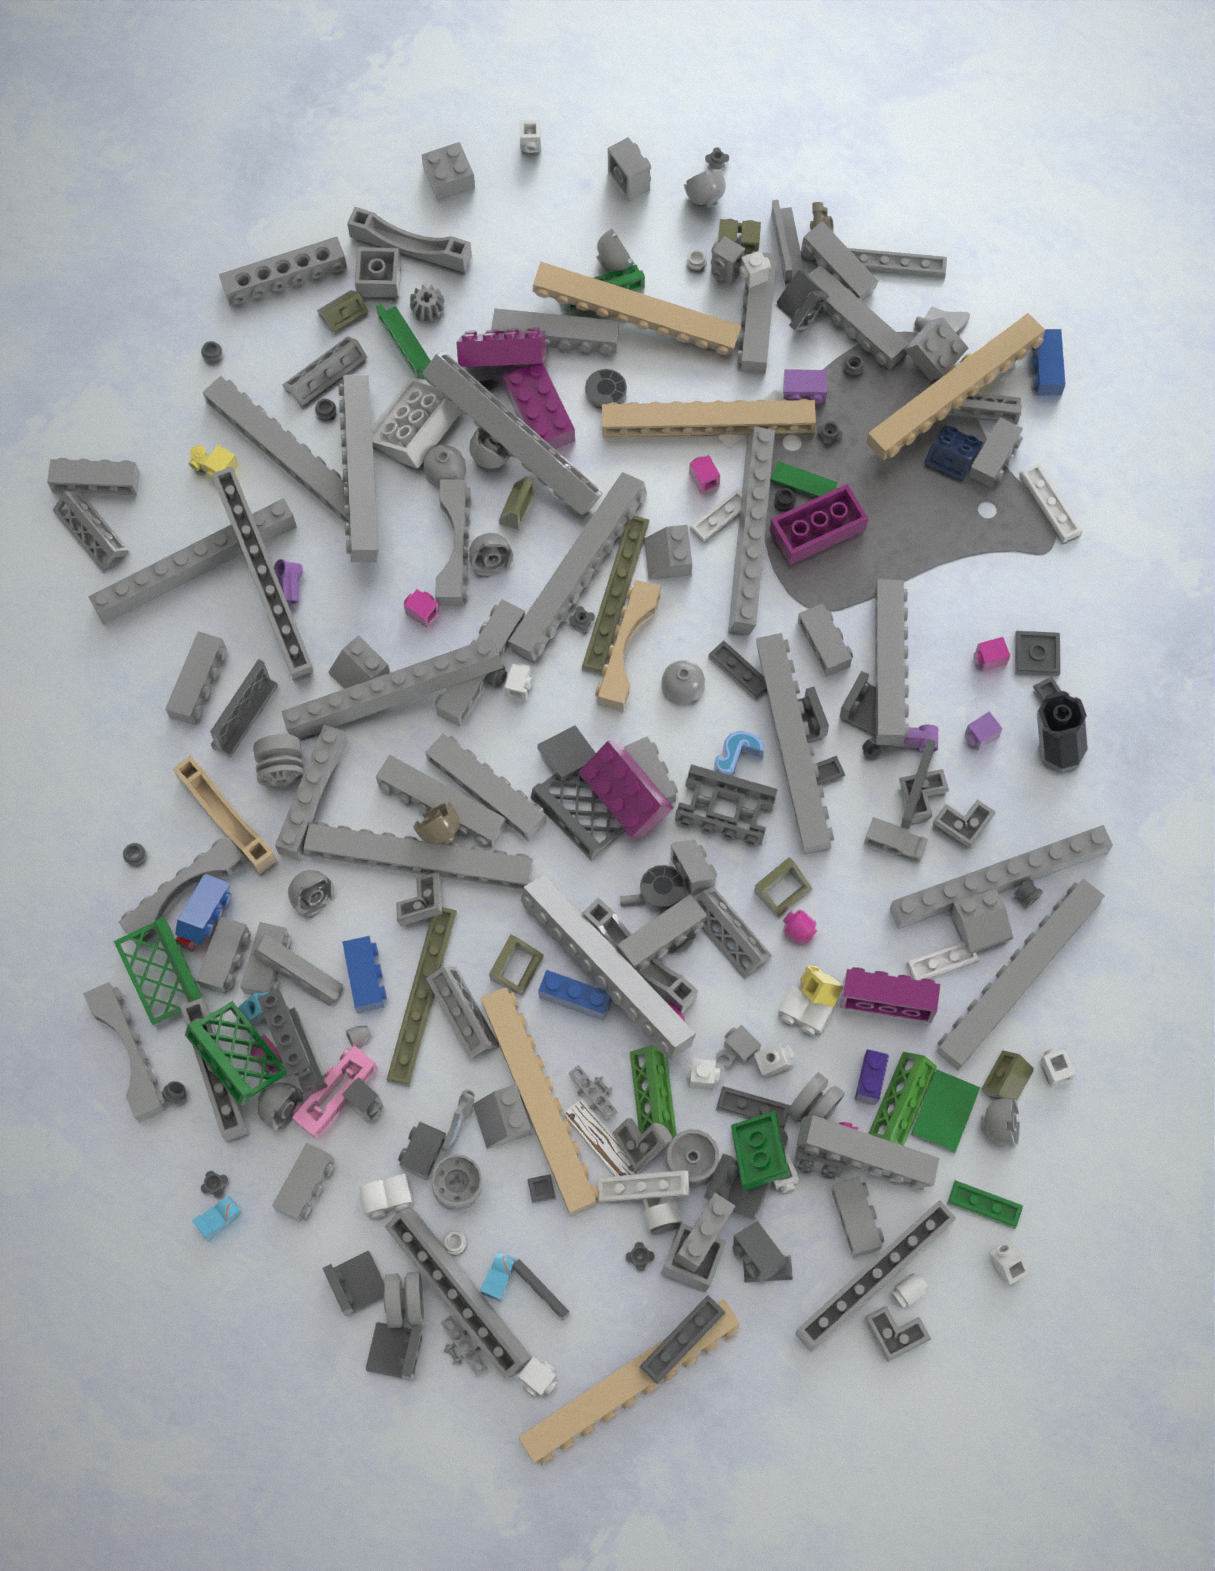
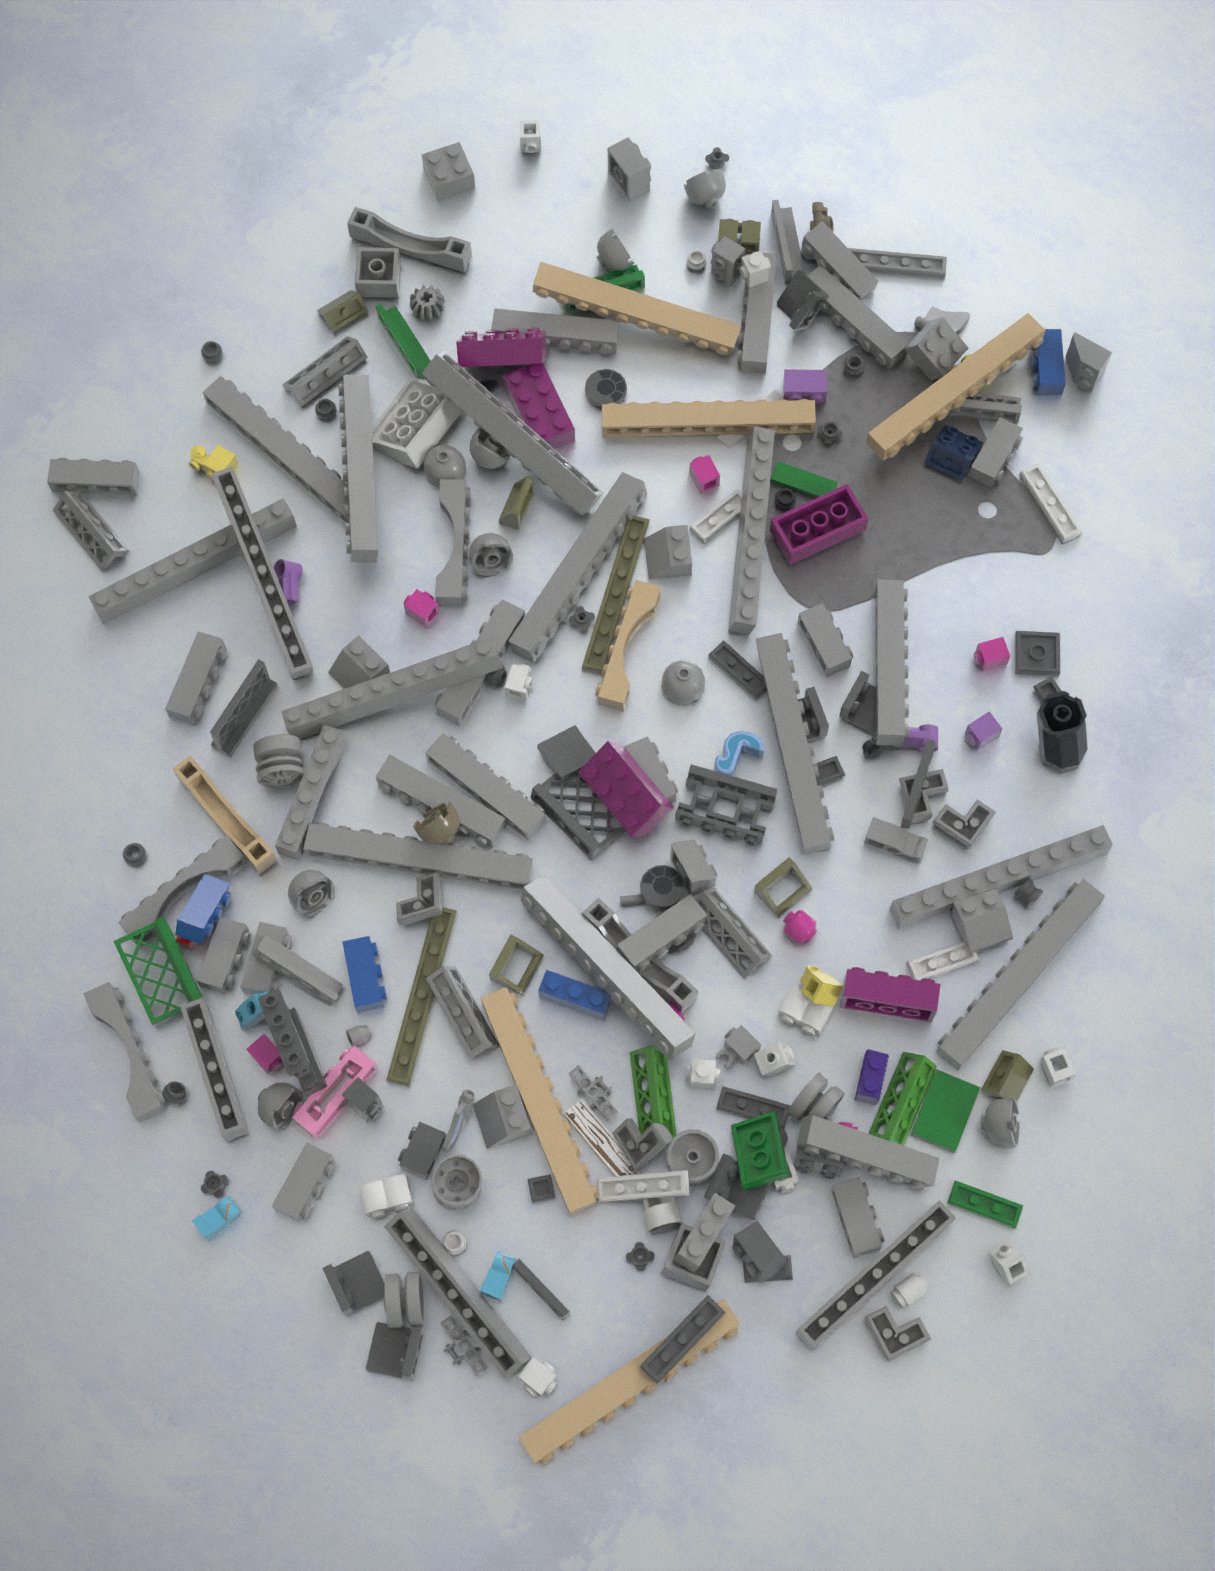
(217, 1058): green fence -> none
(287, 262): light grey brick -> none
(1086, 361): none -> light grey slope

